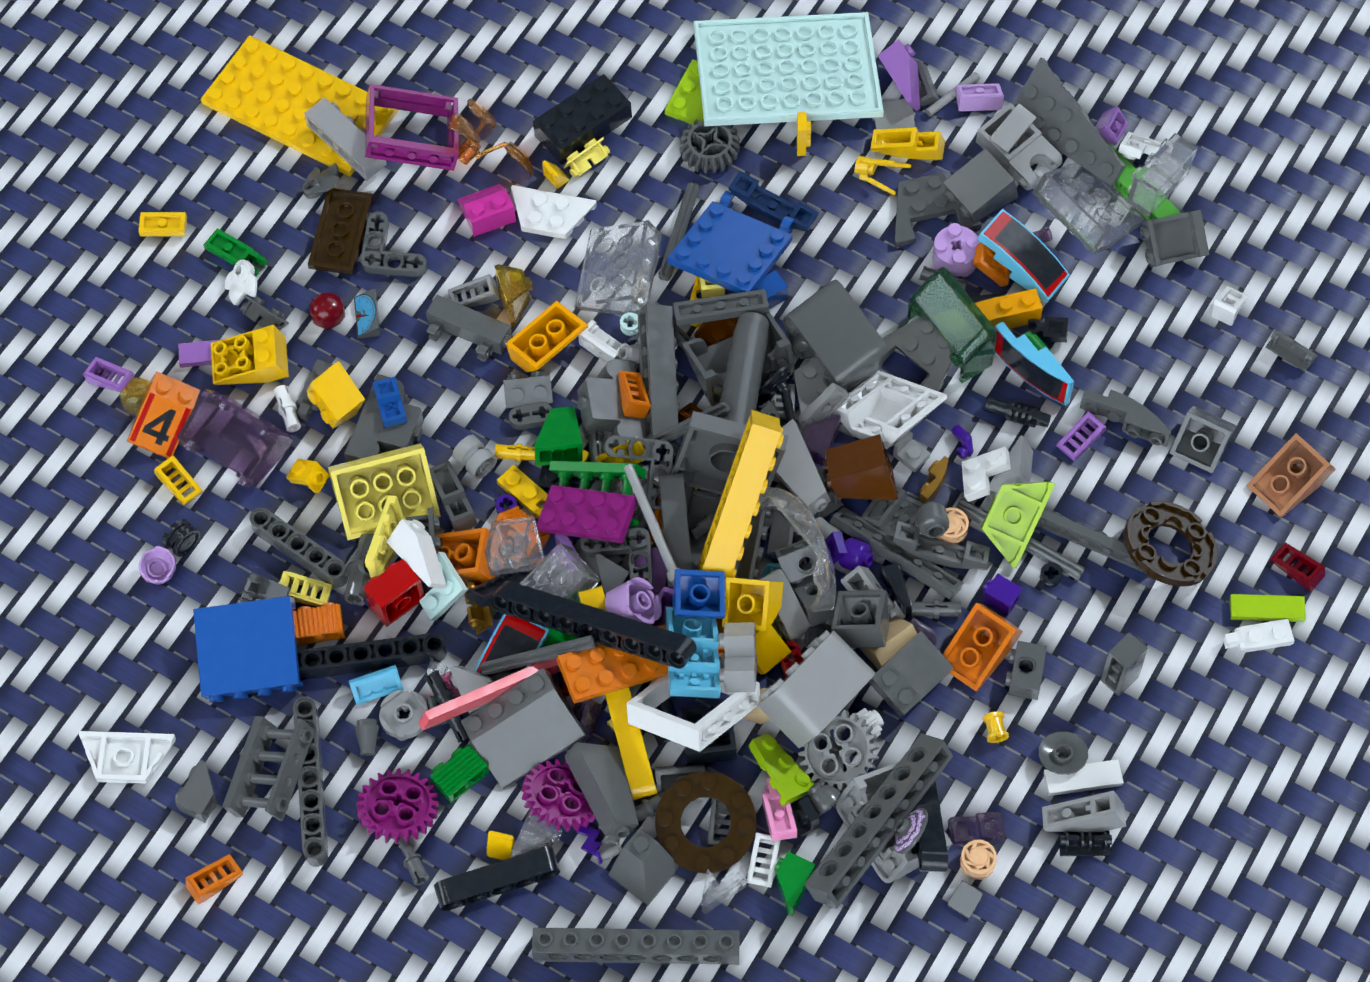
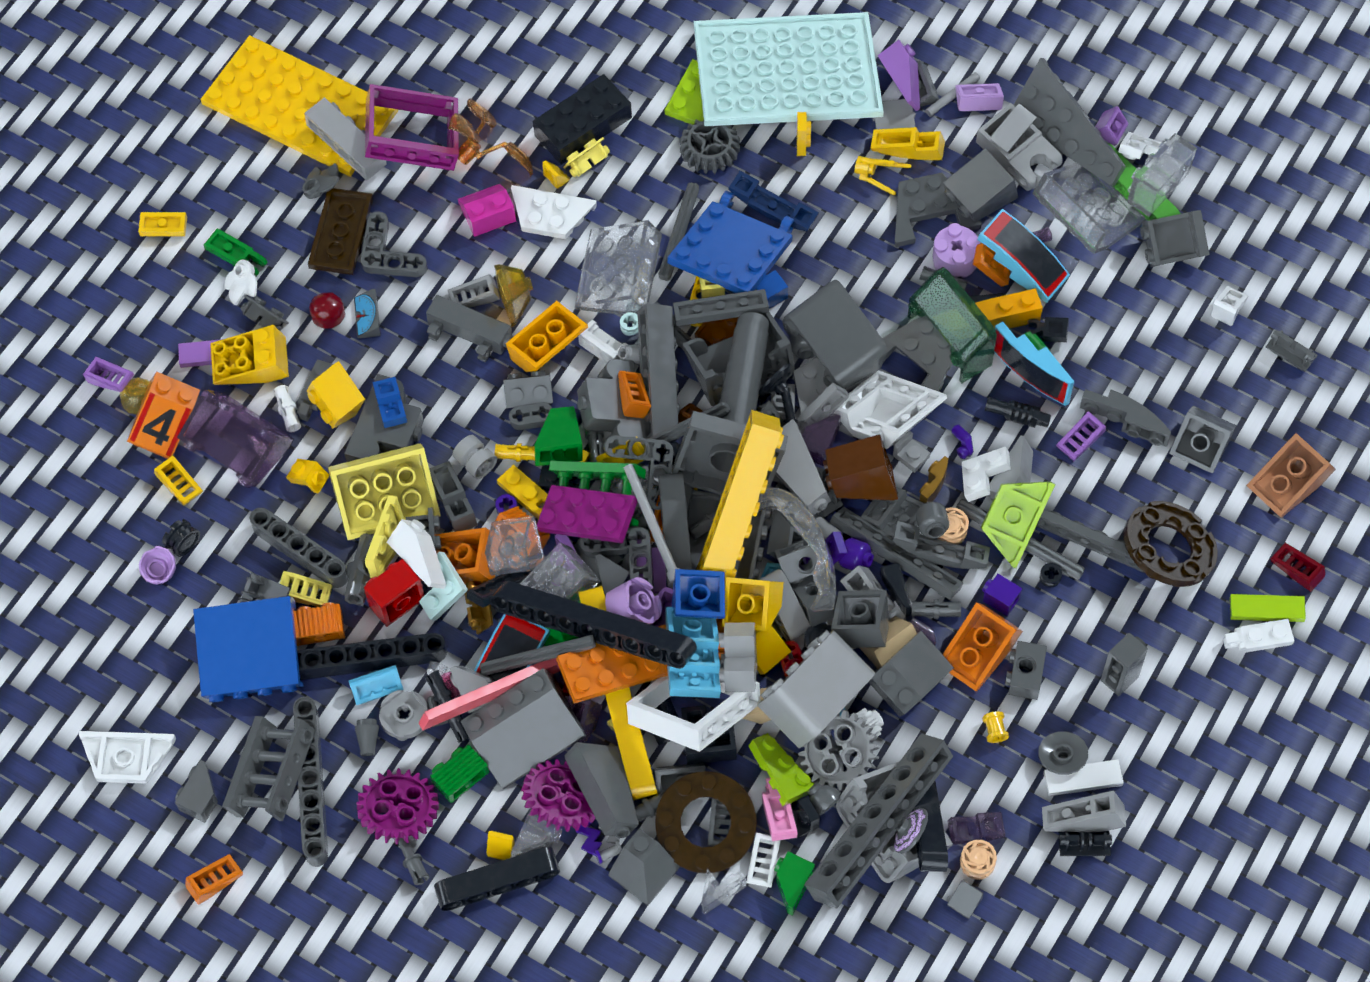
(636, 946): dark grey brick -> none

